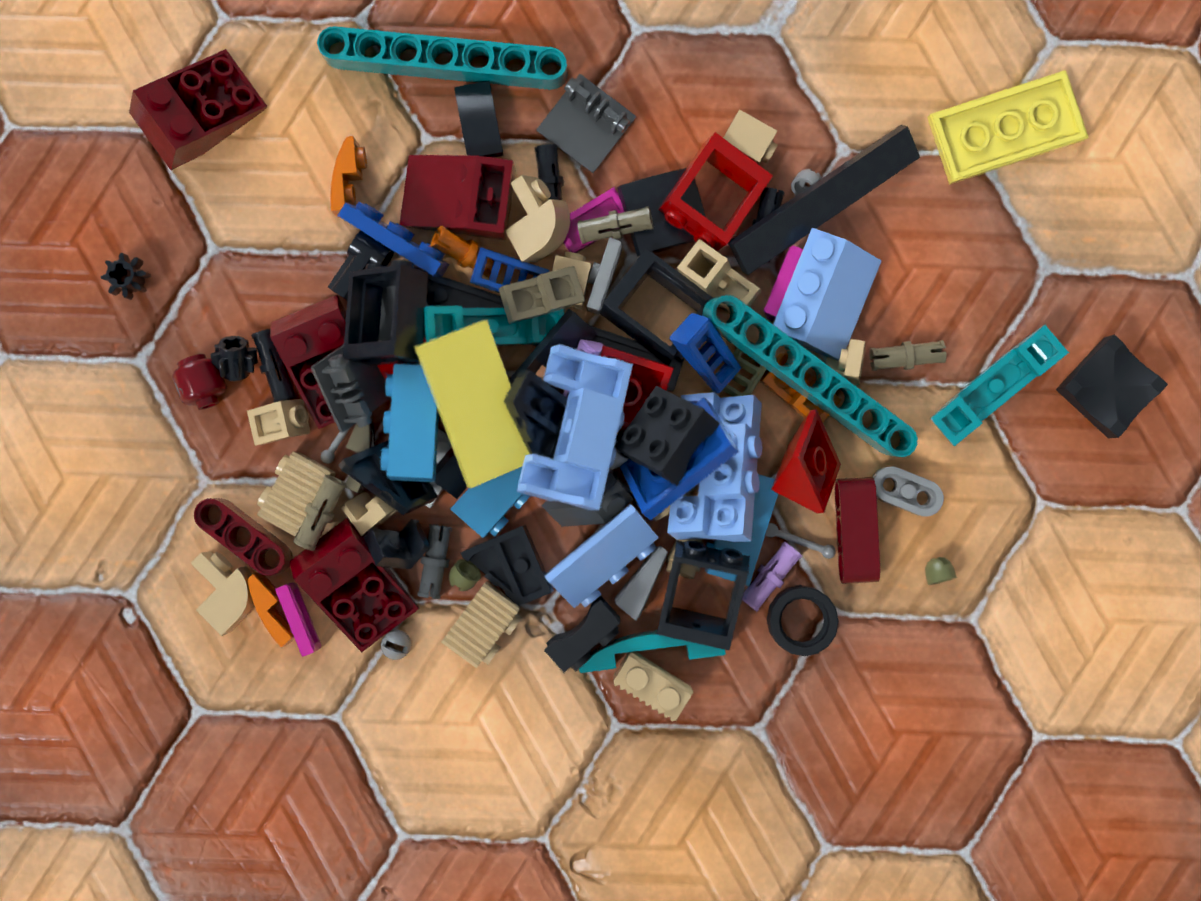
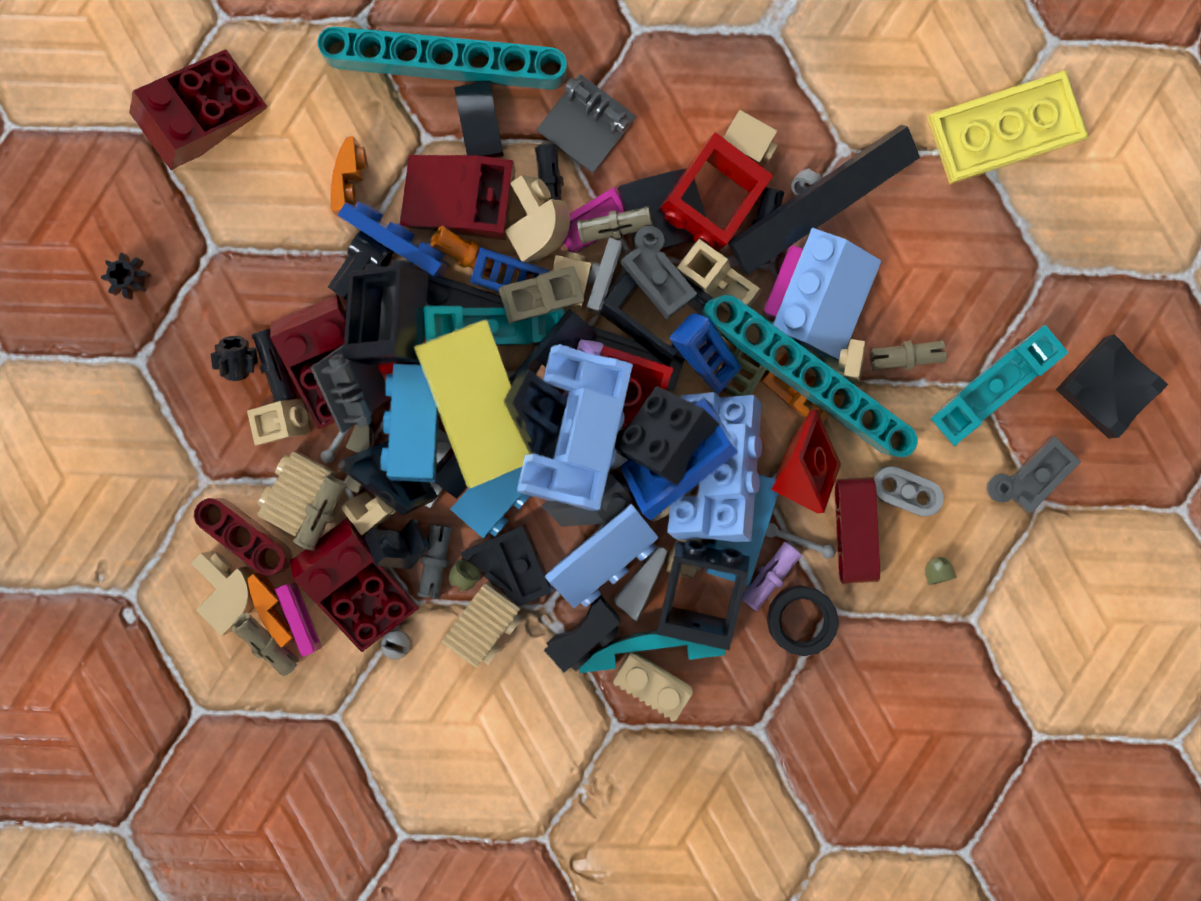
(198, 382): dark red head -> none
(264, 645): none -> dark tan pin
(656, 273): none -> dark grey hinge
(1035, 478): none -> dark grey hinge

